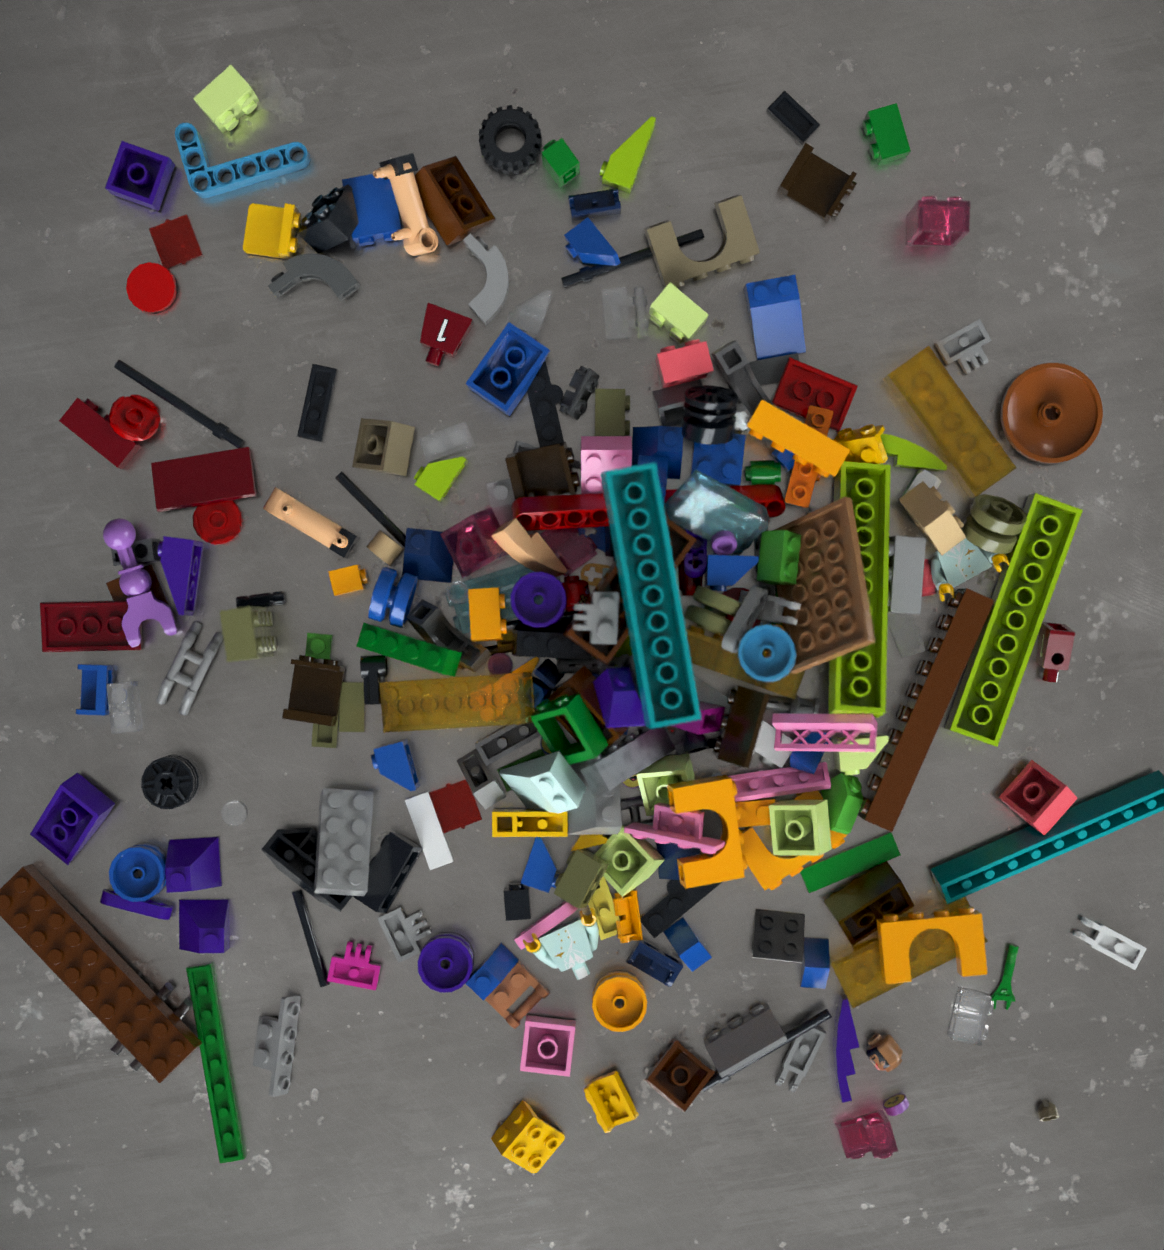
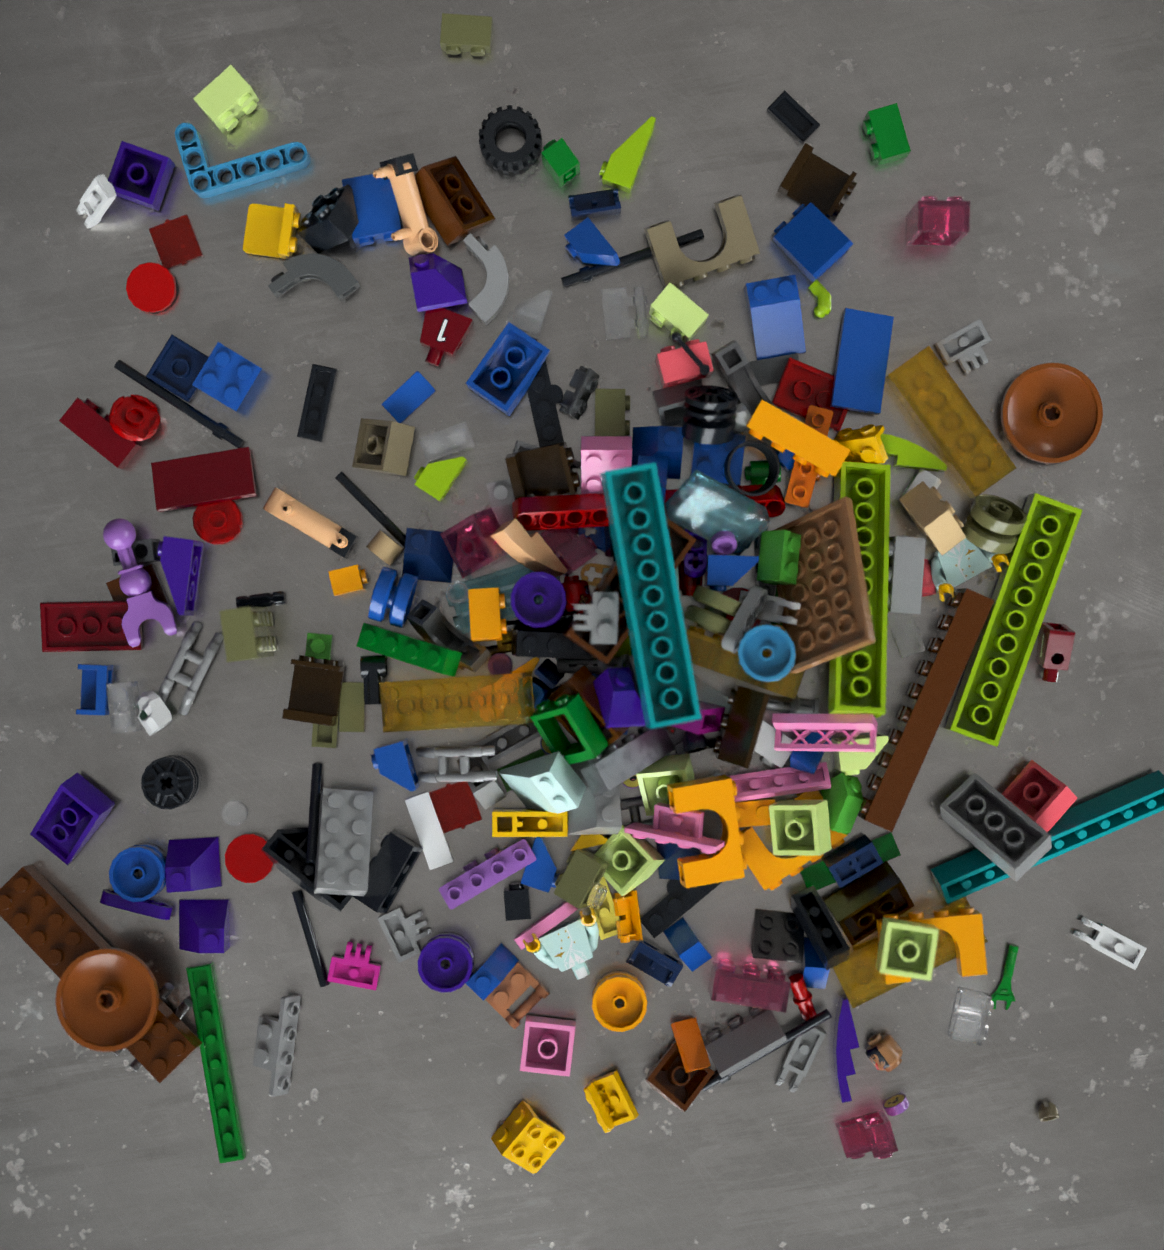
(96, 200): none -> white hinge
(107, 999): none -> dark orange dish
(153, 712): none -> white rock
(178, 368): none -> dark blue tile
(227, 376): none -> blue brick
(246, 859): none -> red tile
(314, 813): none -> black bar
(408, 397): none -> blue slope
(436, 282): none -> dark purple slope
(463, 754): none -> light grey piece
(466, 34): none -> olive brick
(486, 873): none -> medium lavender bracket
(597, 896): none -> clear tile
(690, 1045): none -> orange tile
(704, 369): none -> black hinge
(749, 985): none -> clear pink brick
(774, 467): none -> black tyre
(802, 996): none -> red axle
(811, 241): none -> blue slope
(820, 927): none -> black brick
(824, 299): none -> lime arm
(852, 860): none -> dark blue hinge
(861, 361): none -> blue tile
(907, 949): none -> yellowish green brick
(995, 826): none -> light grey brick

